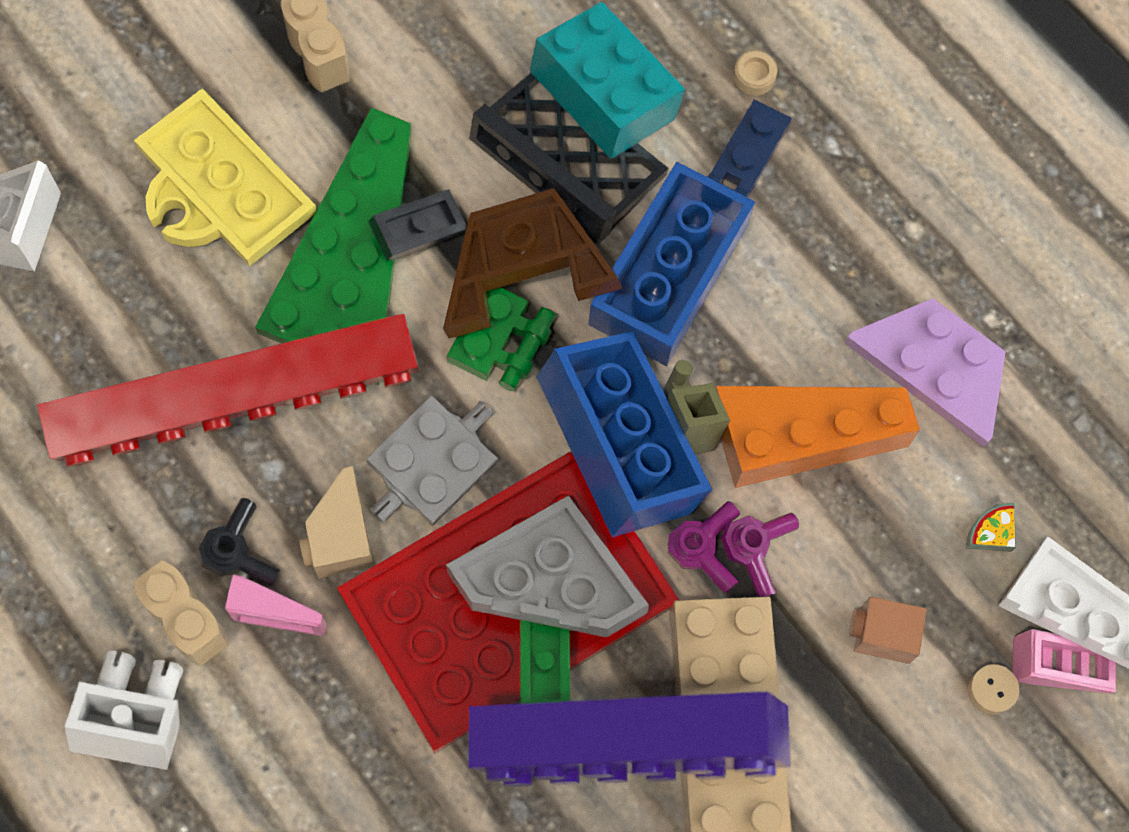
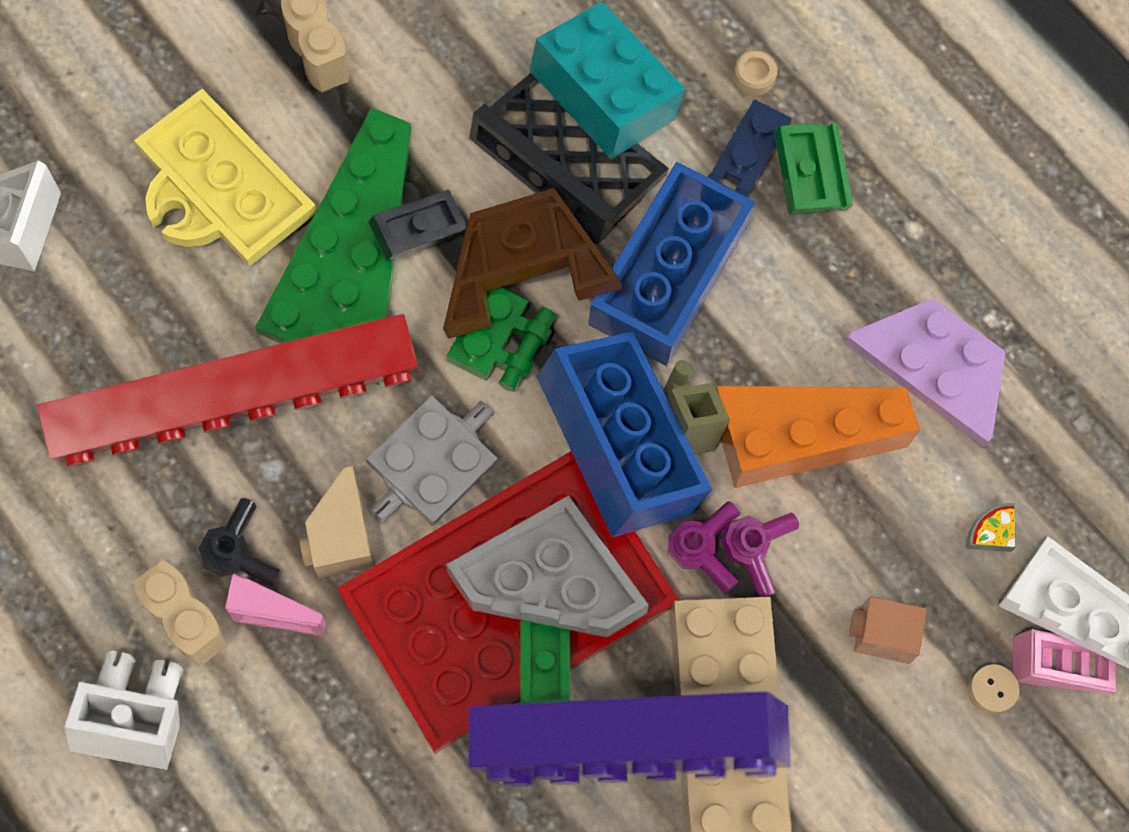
(813, 168): none -> green plate

